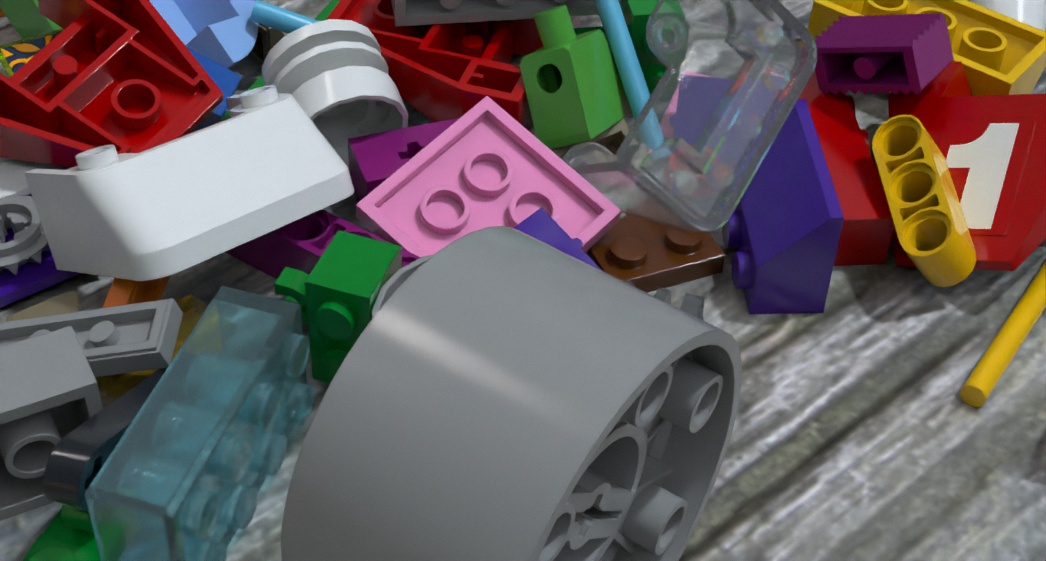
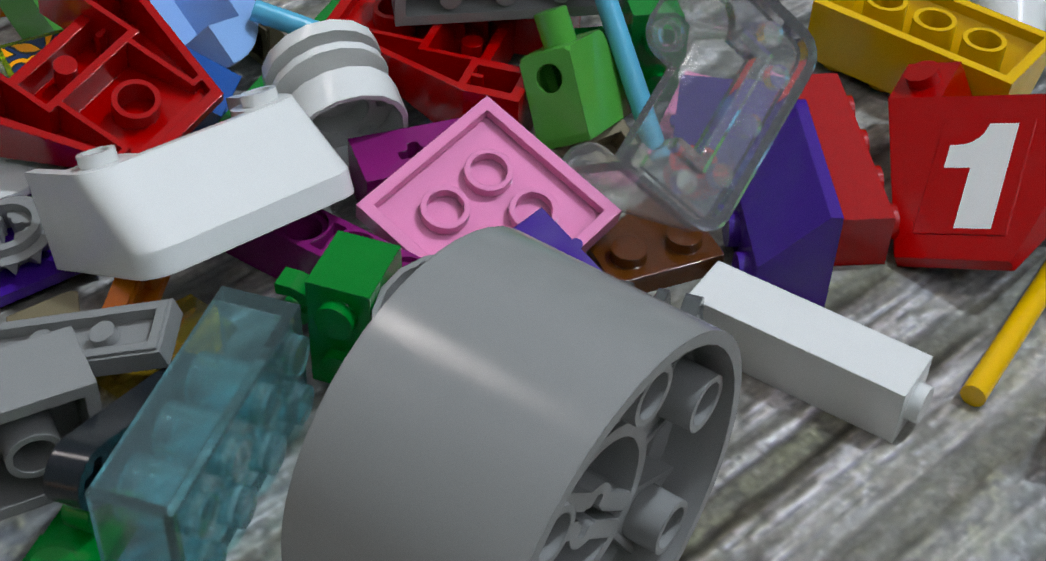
(818, 353): none -> white brick
(882, 53): magenta brick -> none
(923, 201): yellow beam -> none

